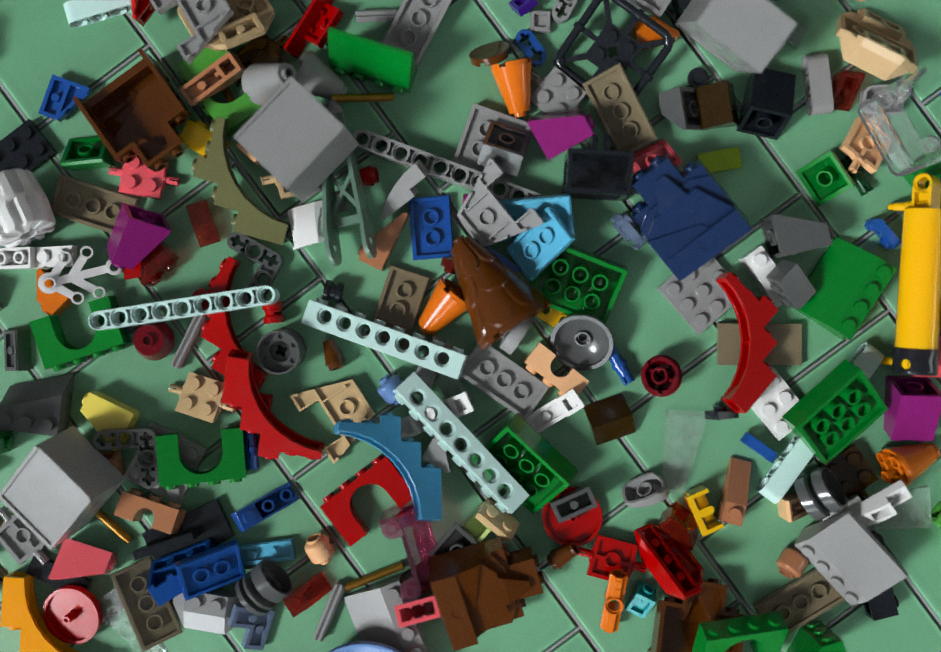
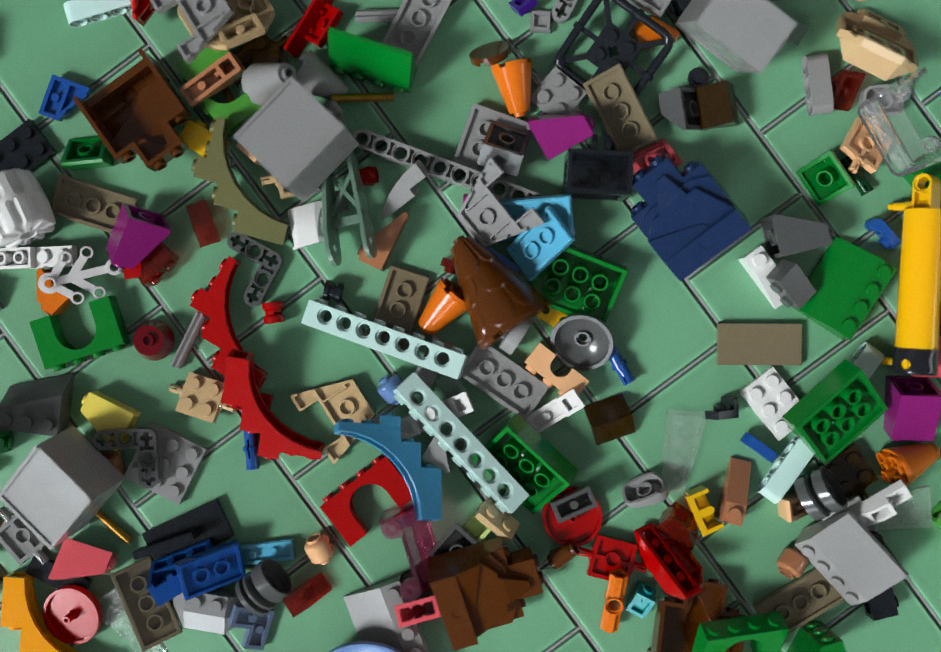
(17, 350): dark grey slope -> none
(142, 181): coral plate -> none
(167, 516): nougat arch -> none
(174, 308): light aqua beam -> none
(174, 472): green arch -> none
(264, 507): blue slope -> none
(269, 353): dark grey wheel -> none
(329, 611): light grey axle -> none
(333, 357): reddish brown cone -> none
(374, 576): pearl gold bar -> none
(431, 227): blue tile -> none
(534, 45): blue beam -> none
(623, 225): sand blue plate -> none
(661, 375): dark red cone -> none
(698, 296): light grey plate -> none
(721, 160): lime tile -> none
(756, 343): red arch -> none
(767, 103): black slope -> none

